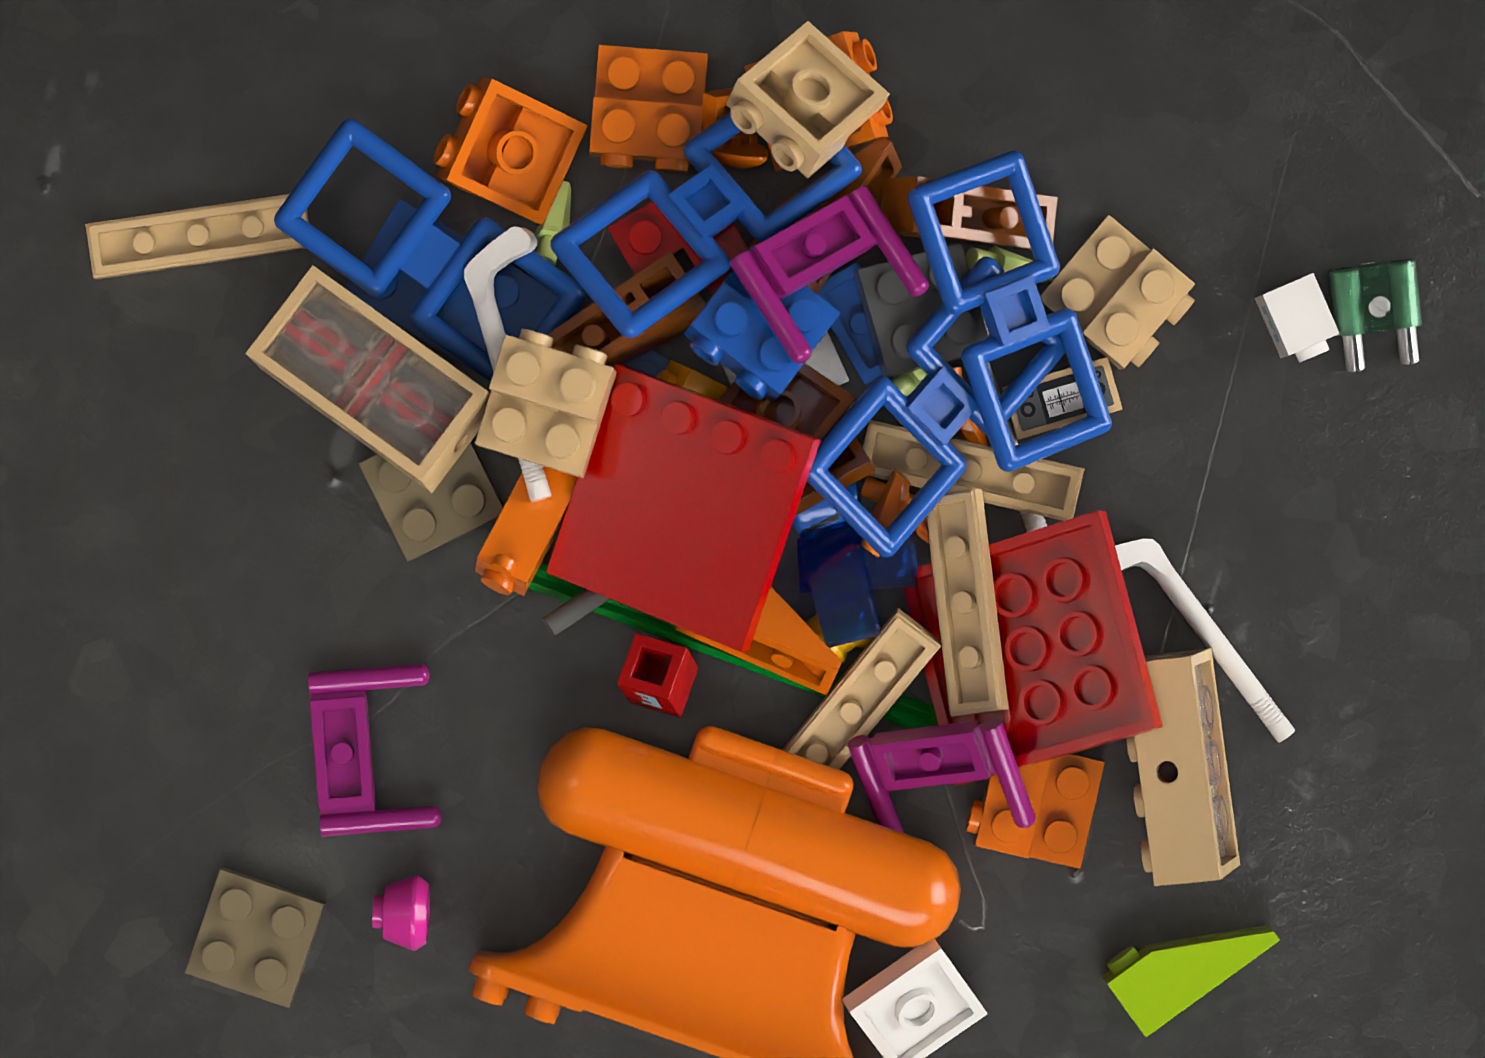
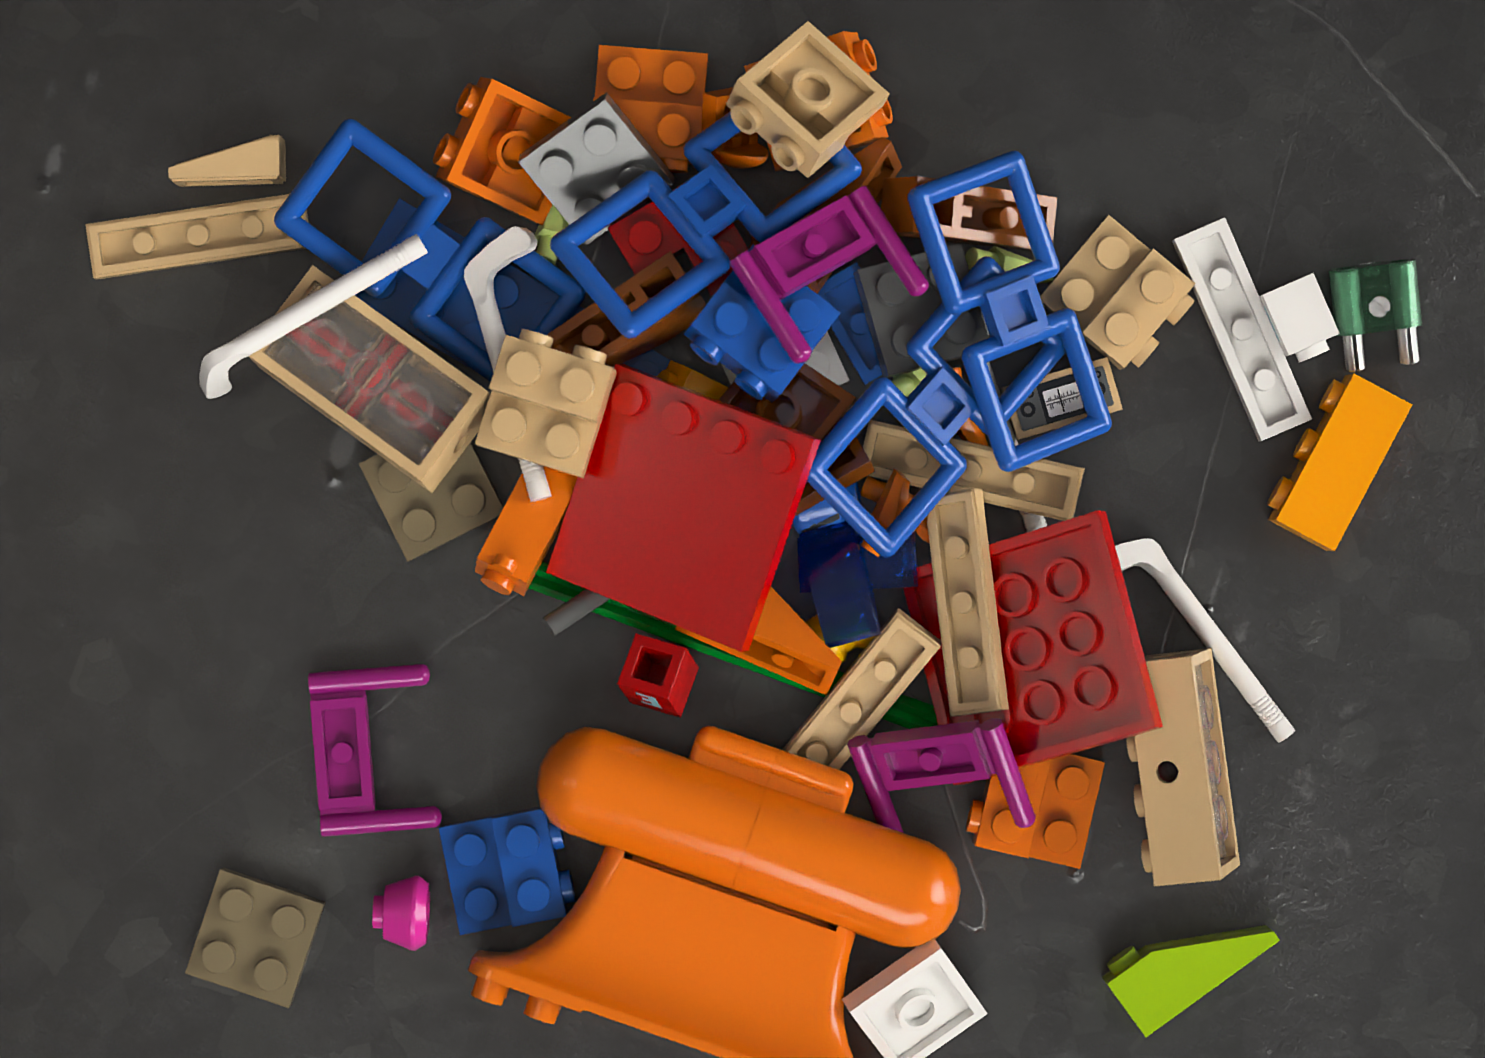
(216, 364): none -> white piece
(244, 164): none -> tan slope
(506, 870): none -> blue plate
(591, 160): none -> plate
(1242, 329): none -> white plate
(1337, 461): none -> light orange brick

